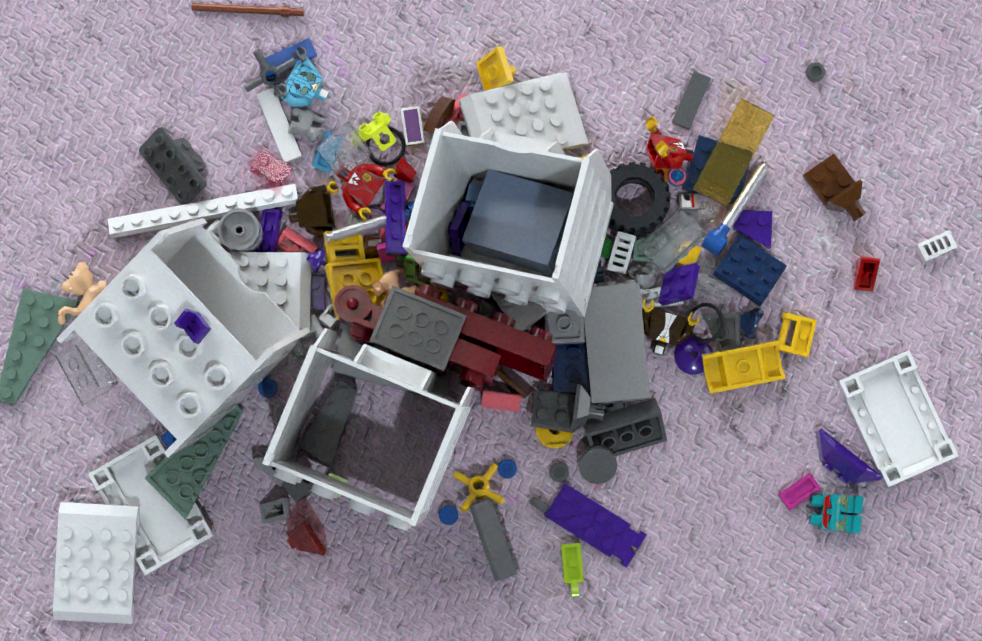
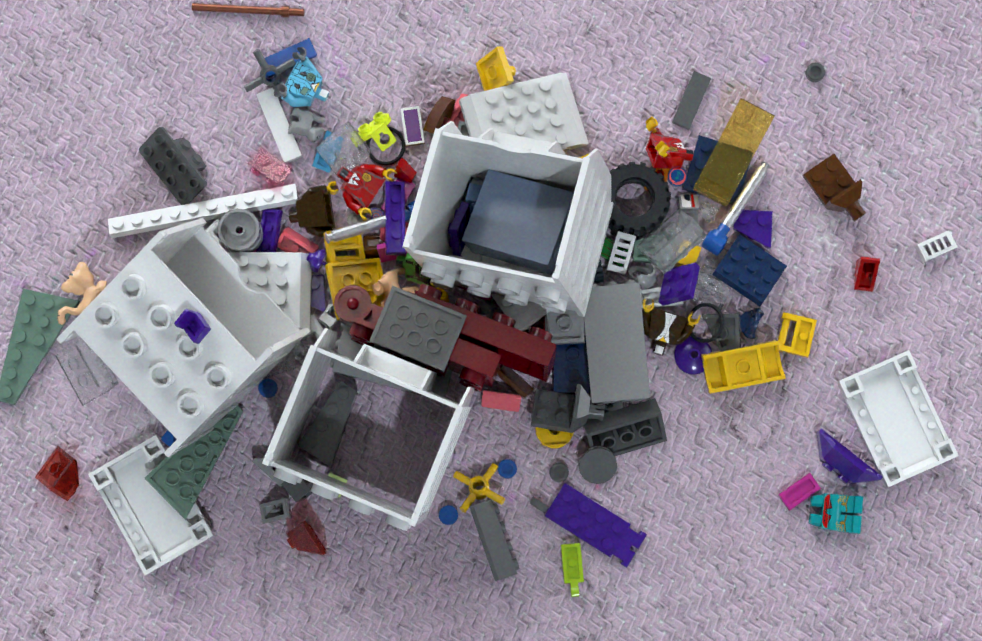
(60, 474): none -> clear red slope
(95, 562): white slope -> none

